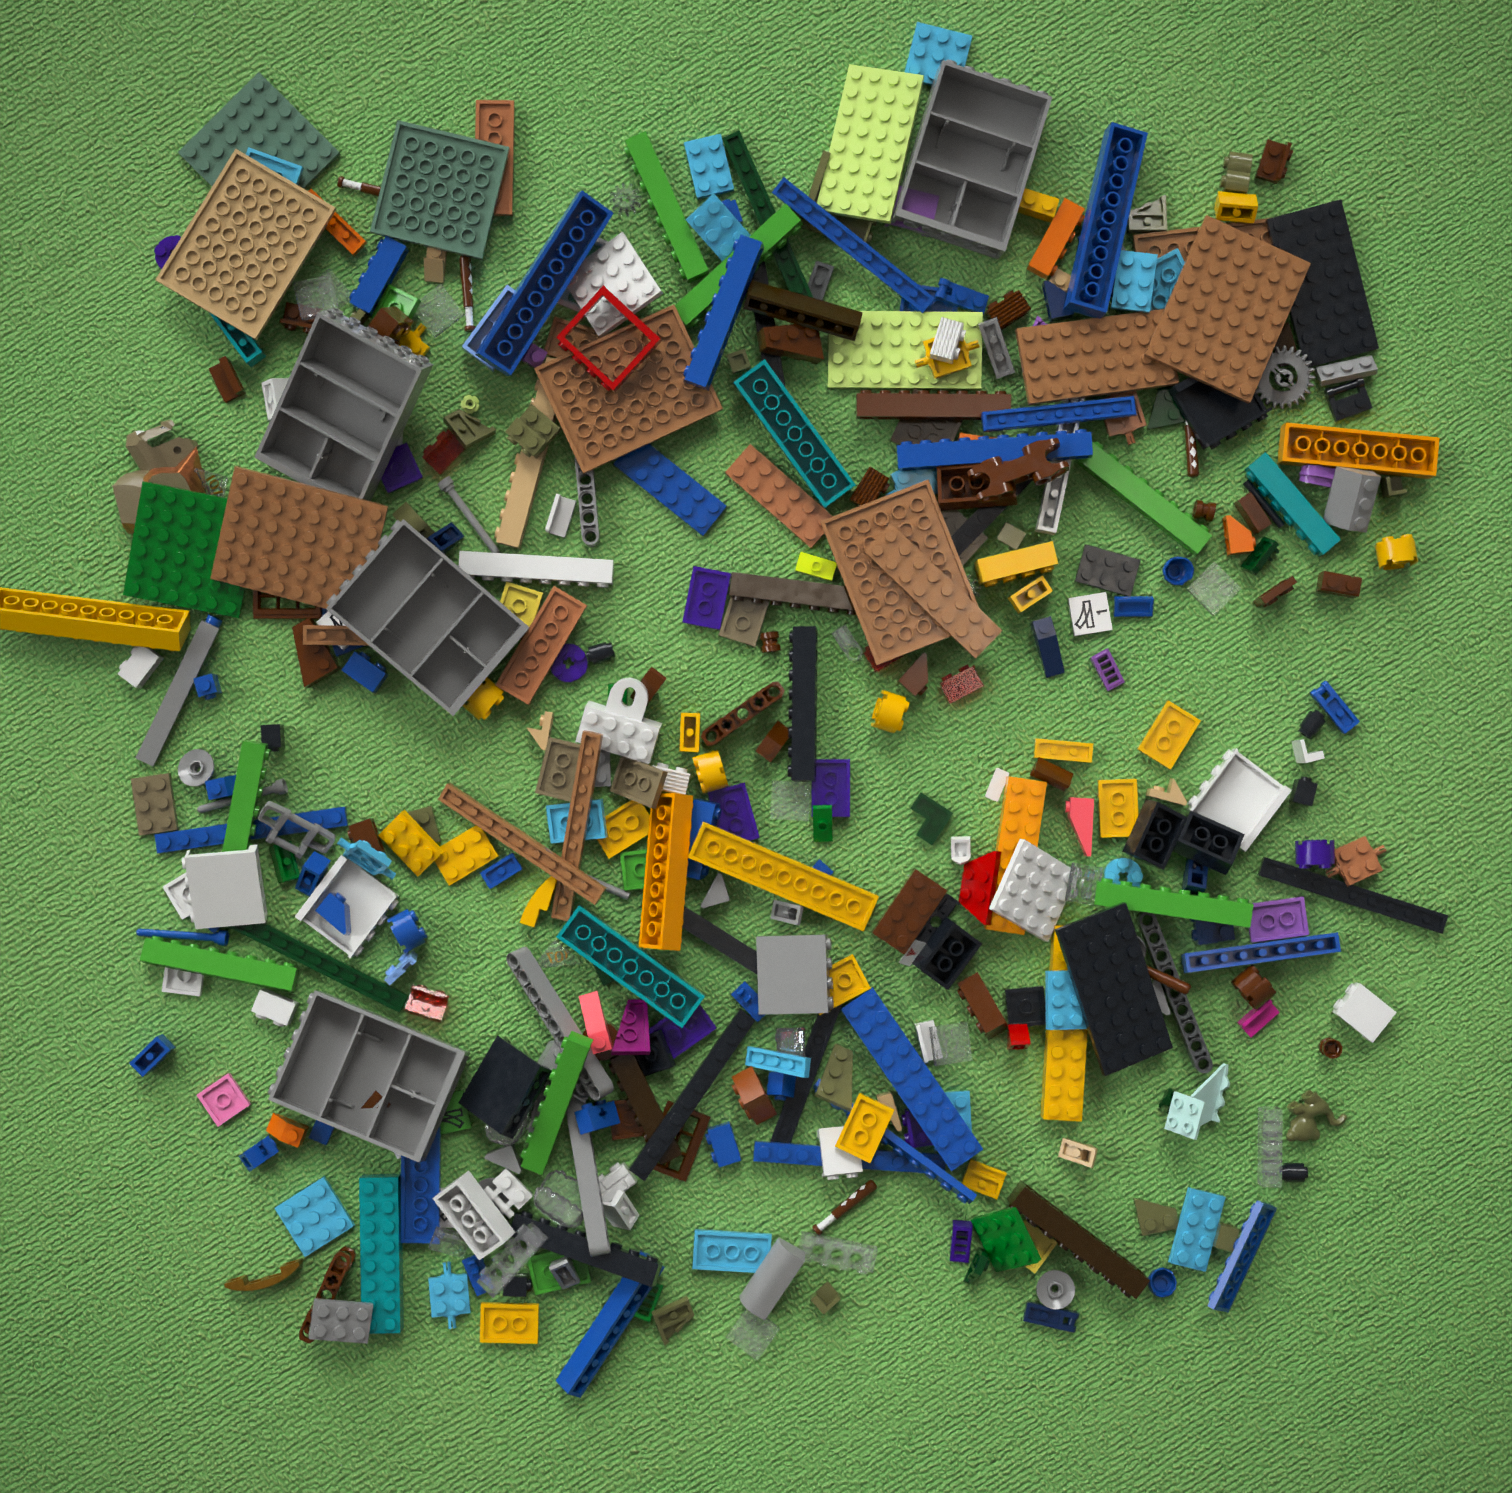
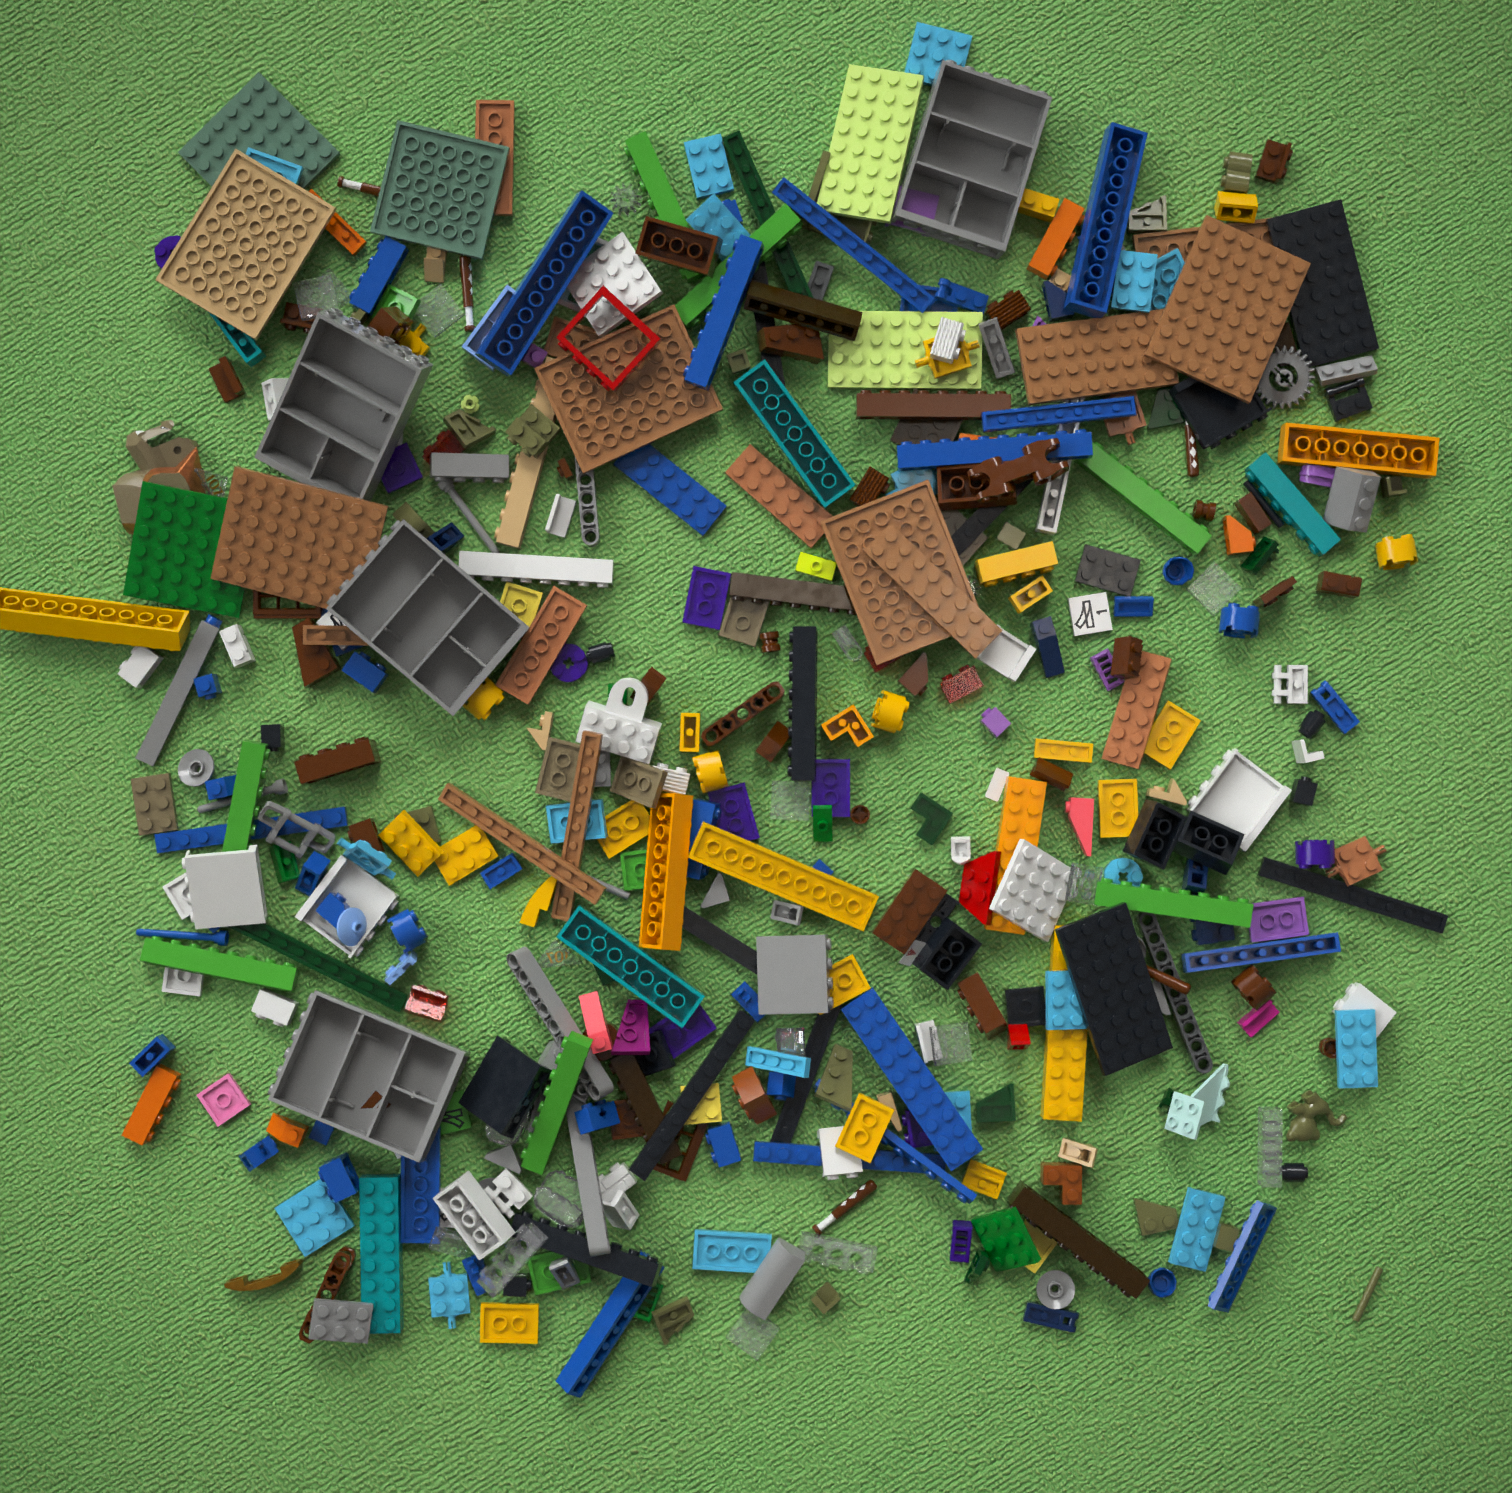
(151, 1104): none -> orange brick
(237, 646): none -> white brick
(337, 761): none -> reddish brown brick
(339, 1177): none -> blue brick
(351, 926): none -> light blue dish
(469, 466): none -> light grey brick
(564, 470): none -> reddish brown plate
(679, 246): none -> reddish brown brick
(708, 1108): none -> light yellow plate
(849, 721): none -> light orange brick
(859, 814): none -> reddish brown wheel
(994, 721): none -> medium lavender brick
(997, 1106): none -> dark green wing
(1007, 655): none -> white panel
(1066, 1175): none -> dark orange brick
(1126, 657): none -> reddish brown brick
(1137, 712): none -> nougat plate
(1239, 621): none -> blue brick
(1296, 684): none -> white plate
(1356, 1048): none -> medium azure plate
(1367, 1293): none -> olive bar

